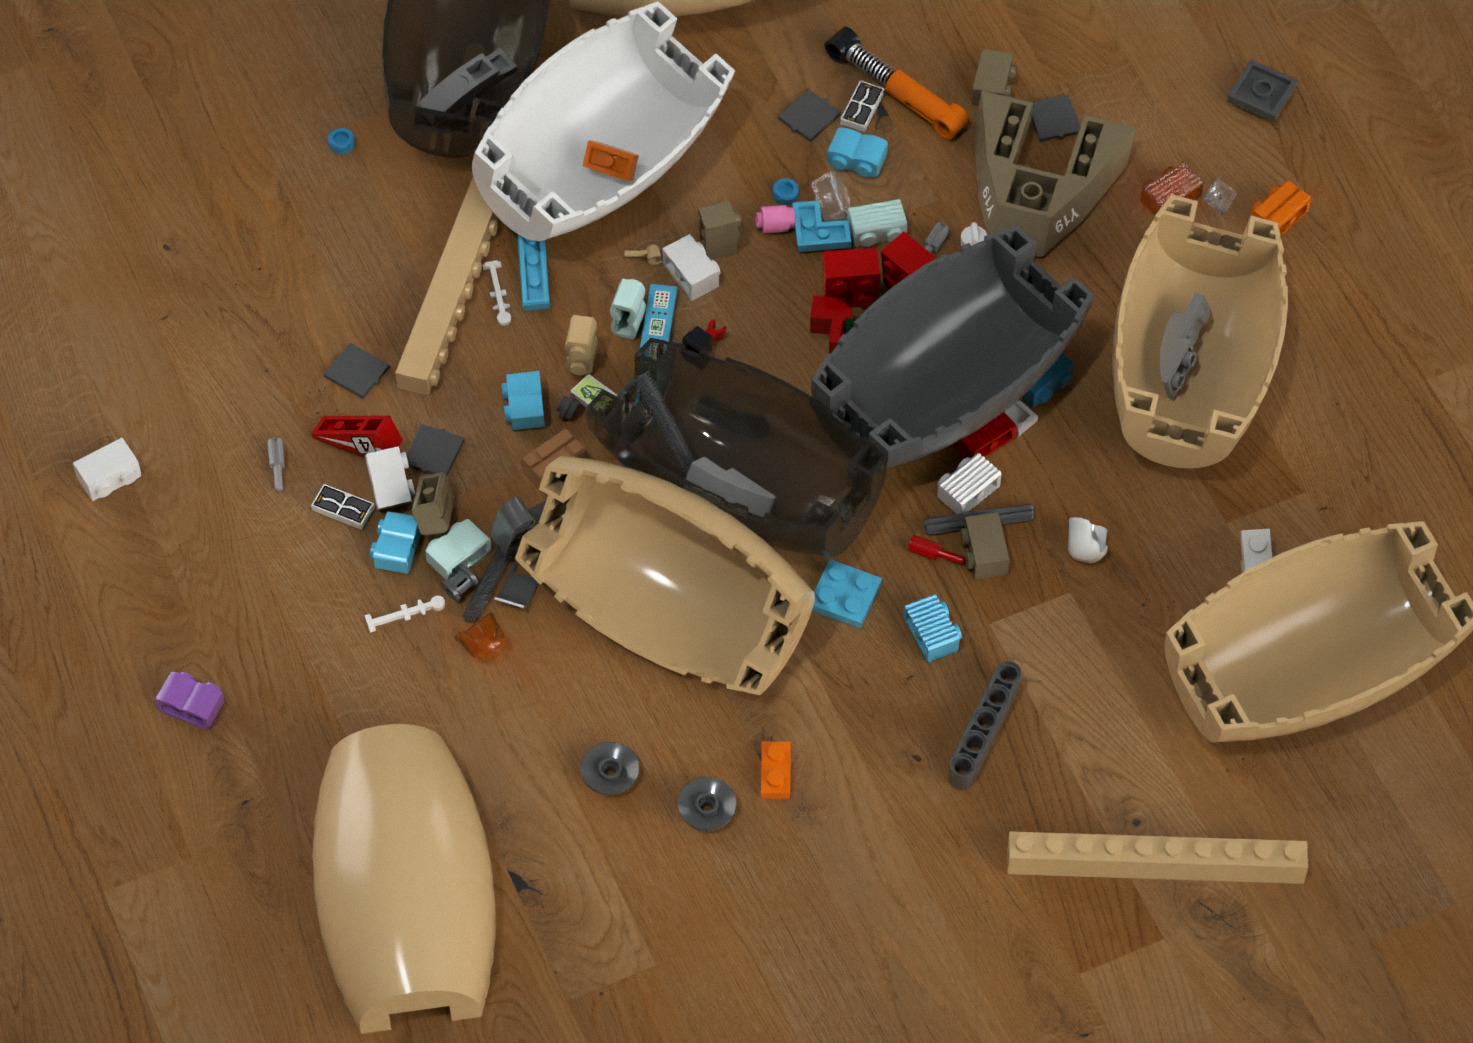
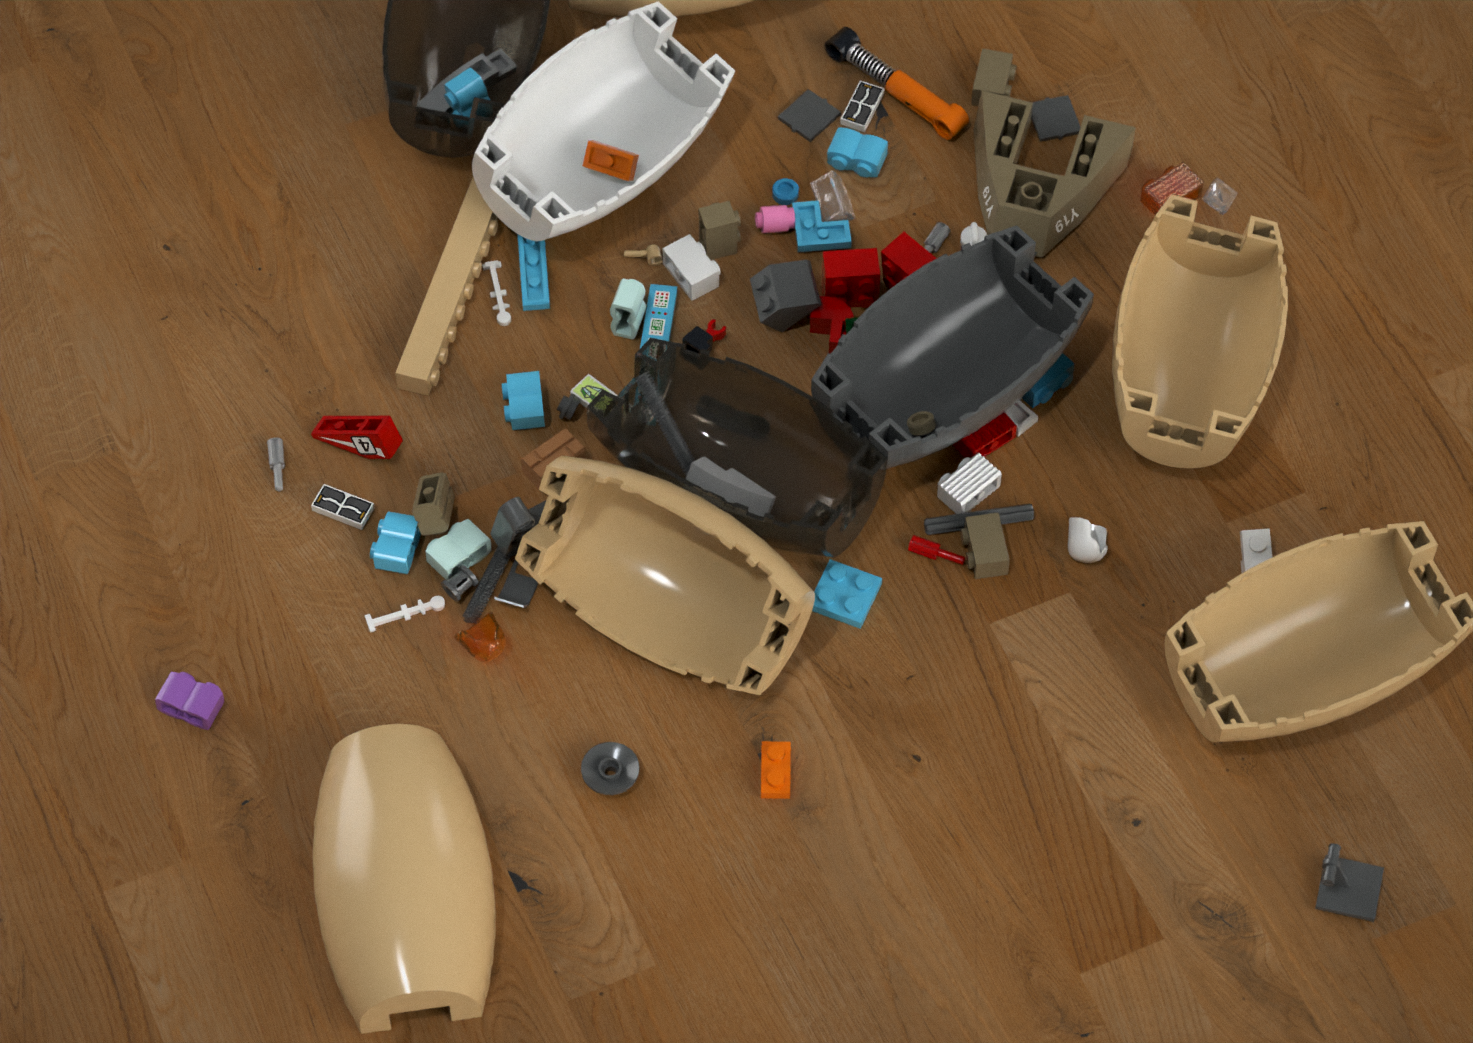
(107, 469): white brick -> none
(341, 141): dark azure tile -> none
(356, 370): dark grey piece -> none
(389, 478): white brick -> none
(434, 450): dark grey piece -> none
(462, 90): none -> medium azure brick
(581, 345): tan brick -> none
(702, 793): dark grey dish -> none
(785, 293): none -> dark grey slope
(876, 222): light aqua brick -> none
(921, 423): none -> dark tan tile
(932, 628): medium azure brick -> none
(980, 736): dark grey beam -> none
(1157, 857): tan brick -> none
(1177, 348): light grey slope -> none
(1262, 90): dark grey plate -> none
(1284, 205): orange brick -> none
(1349, 886): none -> dark grey plate

